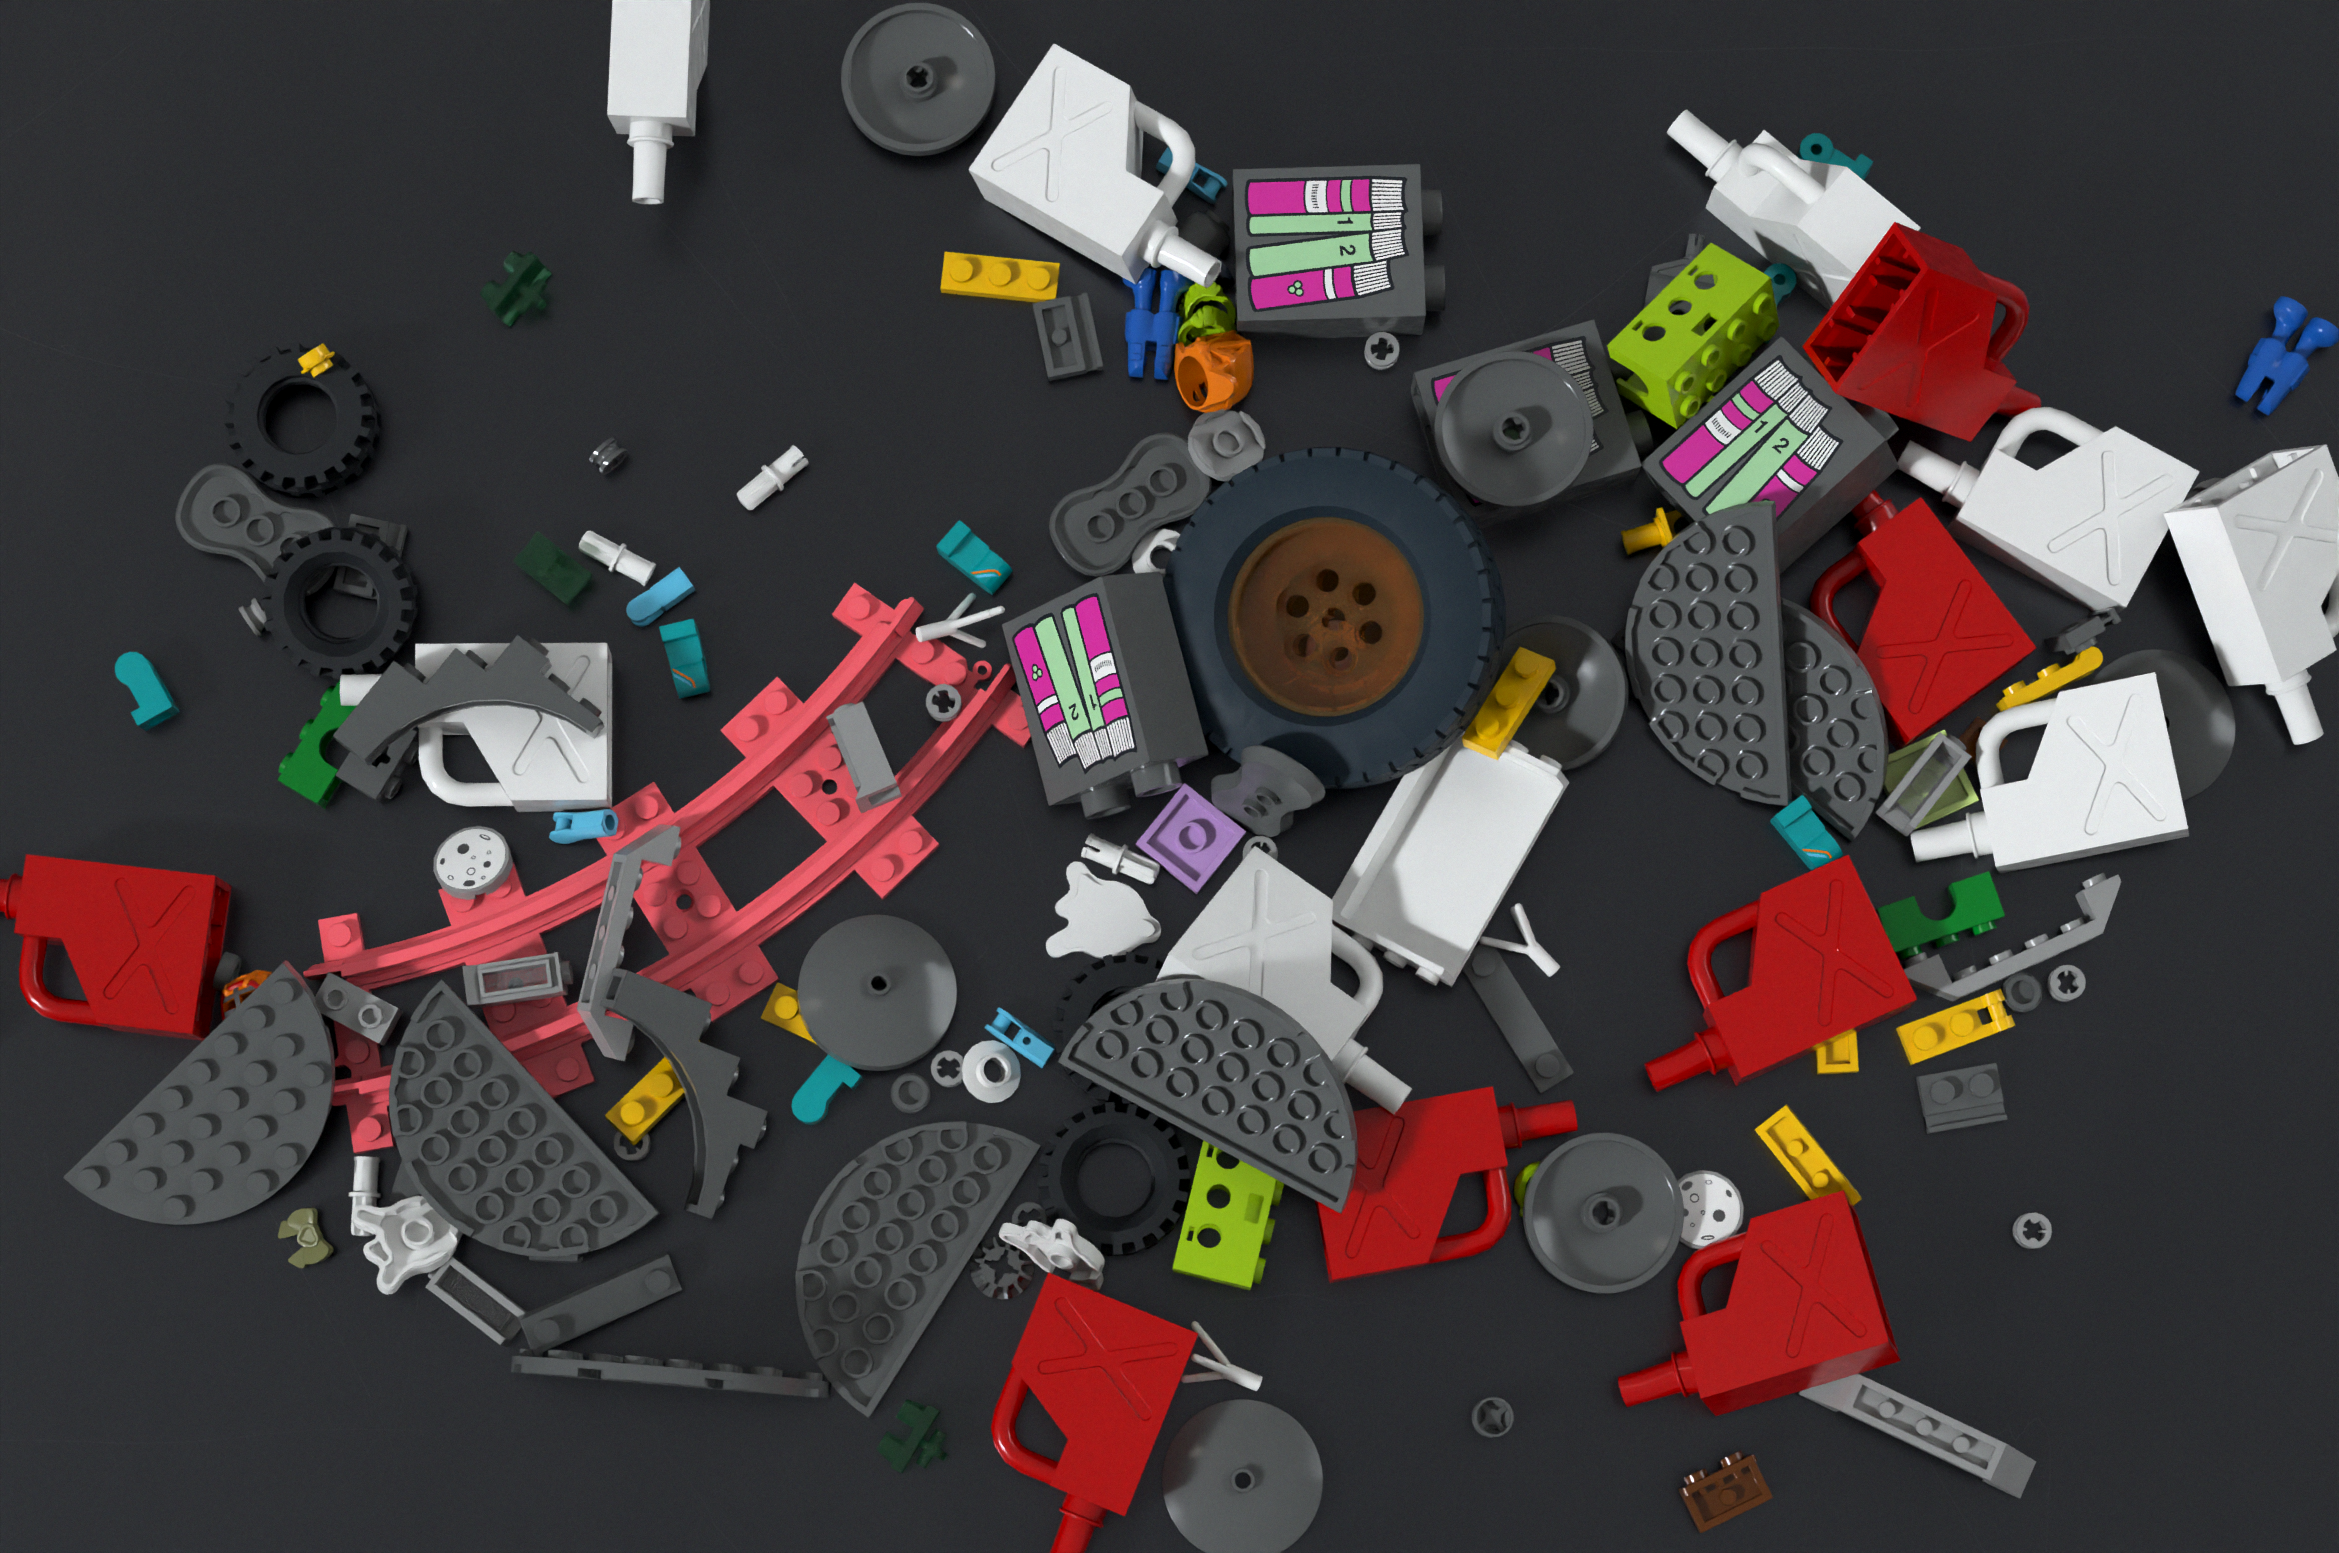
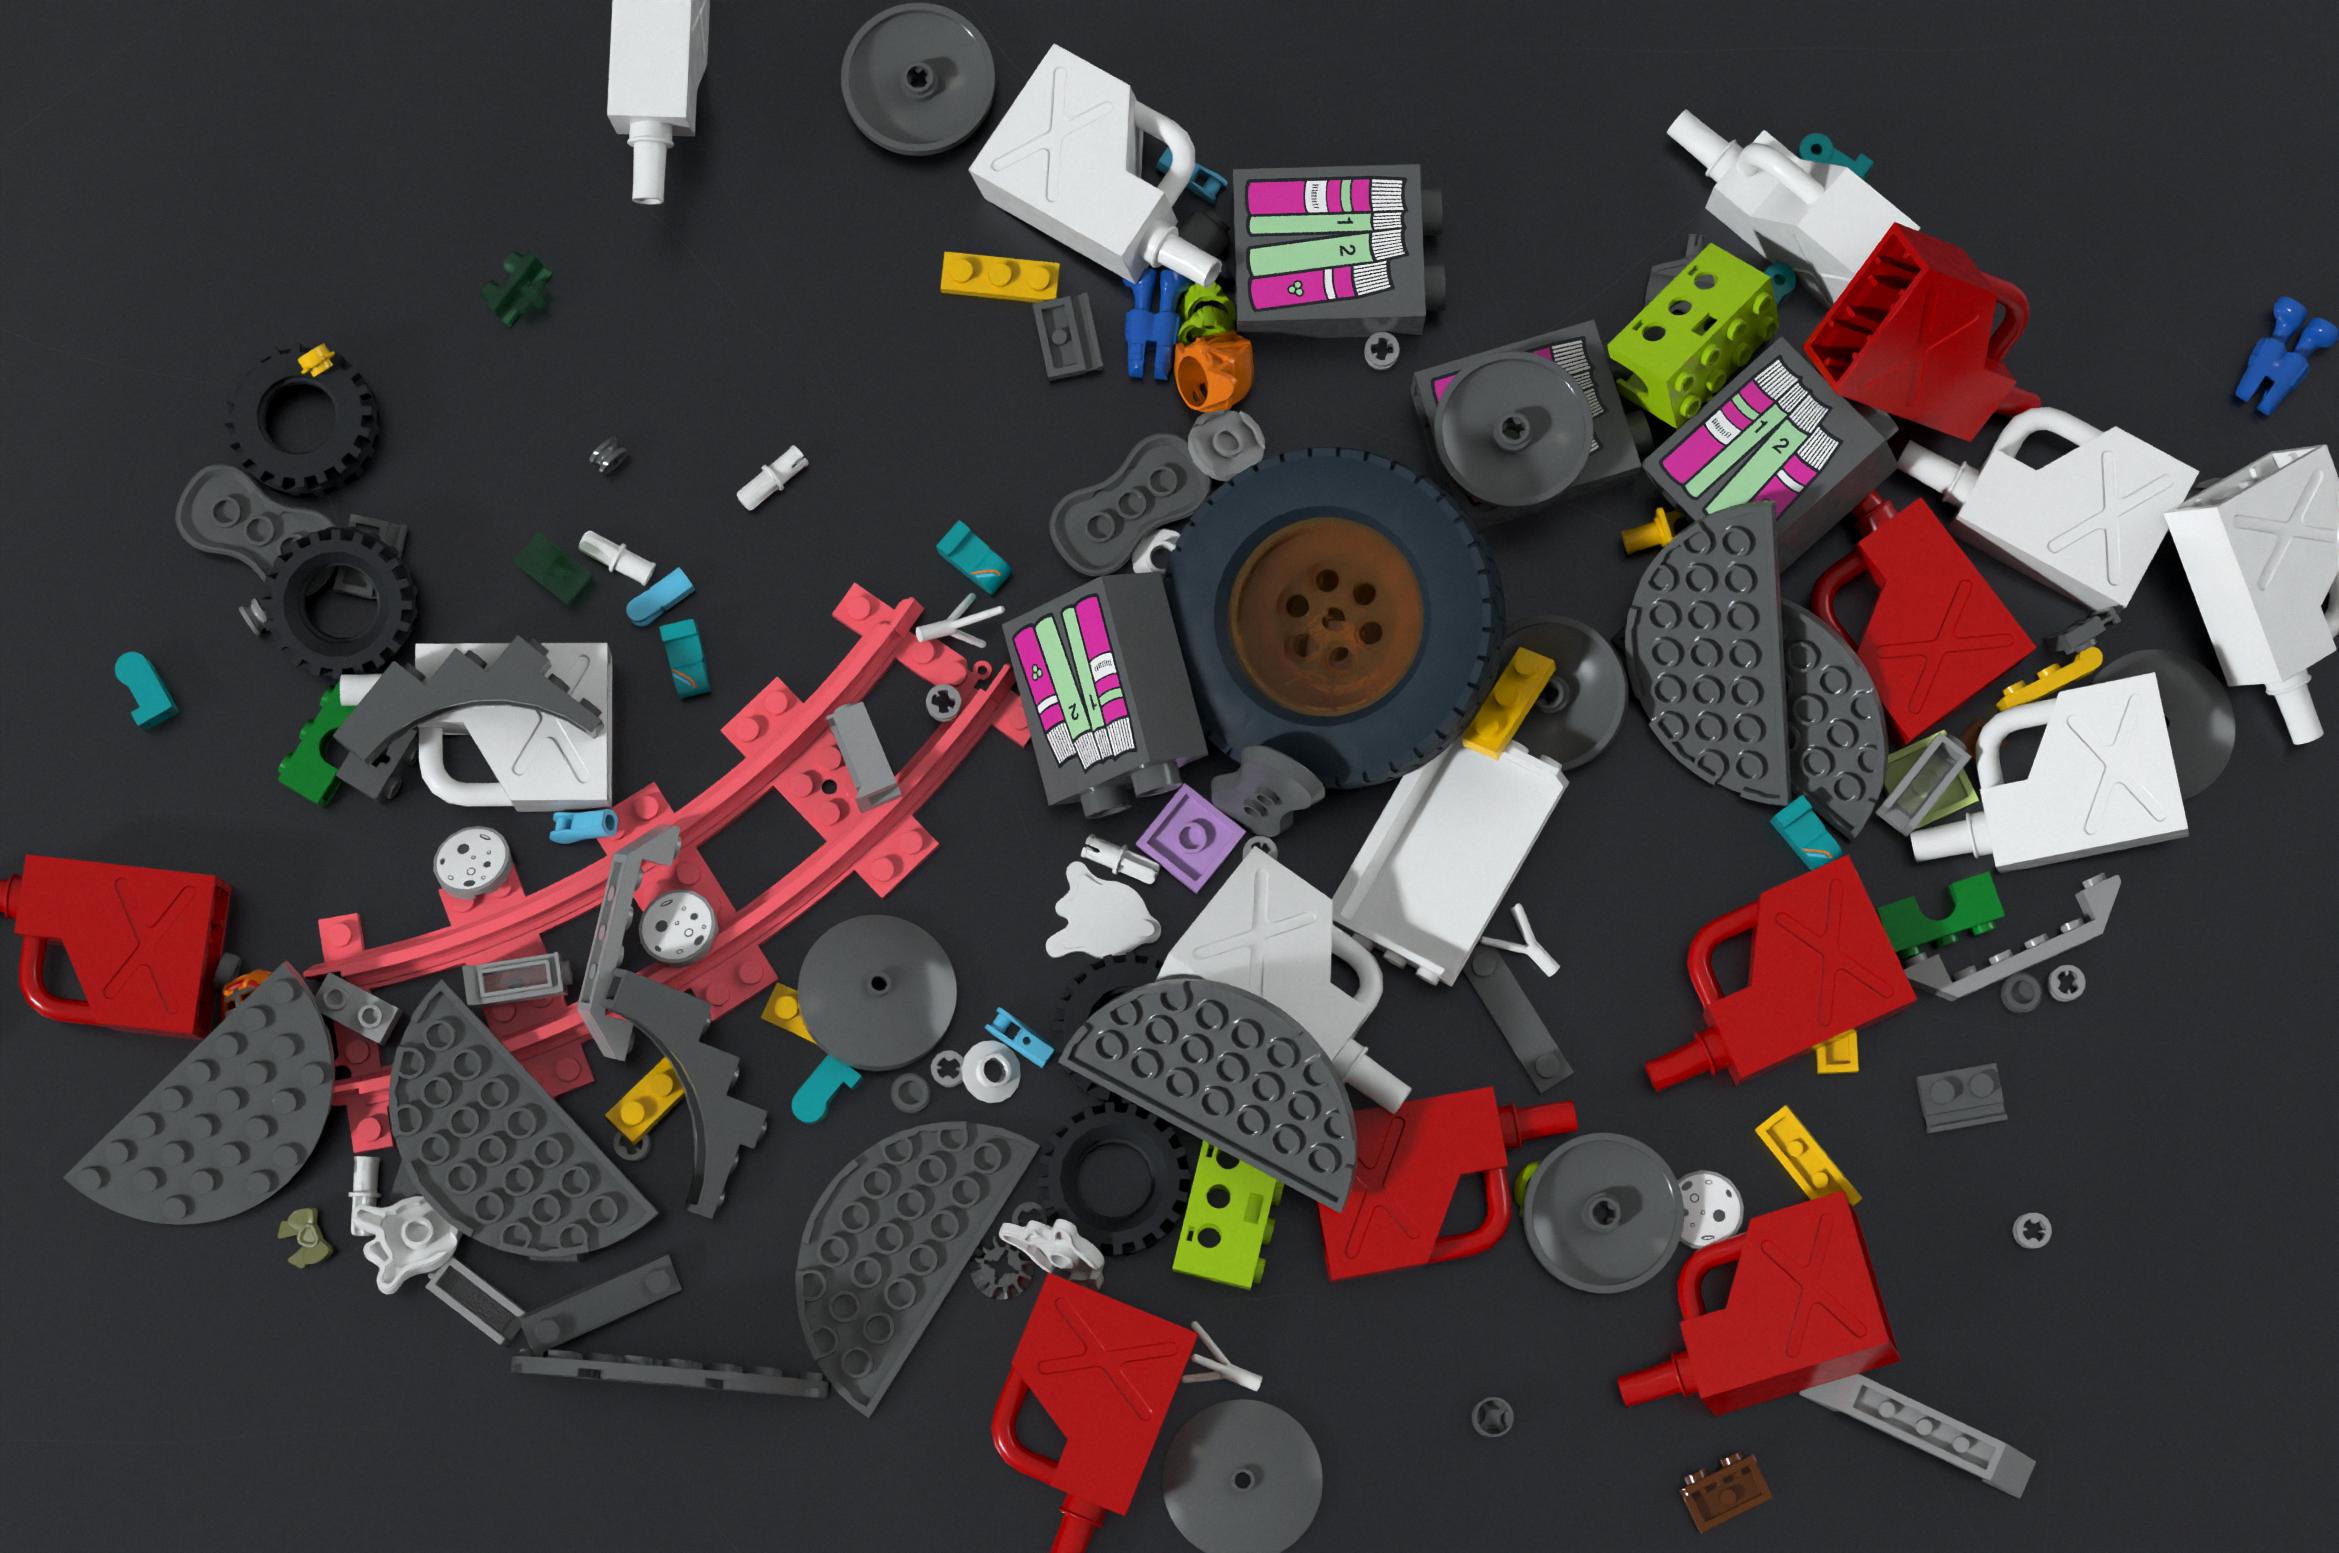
(678, 928): none -> white tile
(902, 1452): clear green hips -> none
(1953, 1027): yellow plate -> none

